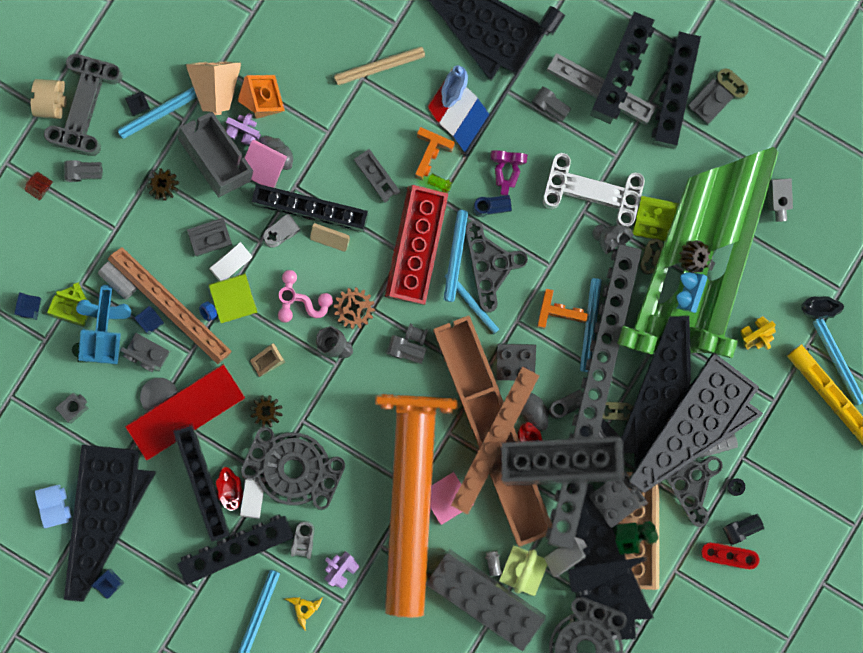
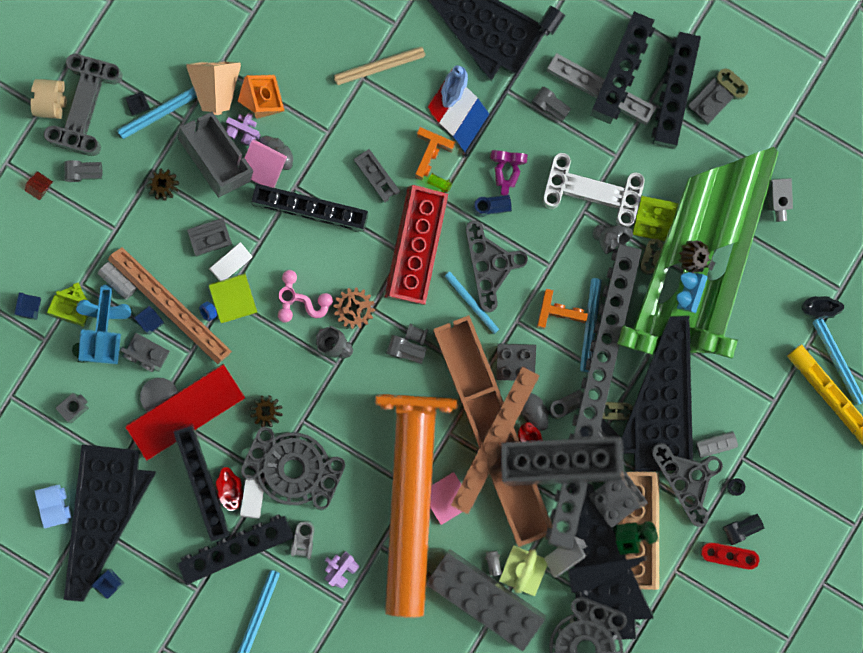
(267, 360): tan slope -> none
(283, 229): light grey piece -> none
(311, 609): yellow piece -> none
(329, 237): tan slope -> none
(455, 256): medium azure axle -> none
(704, 417): wing -> none
(760, 337): yellow hips -> none

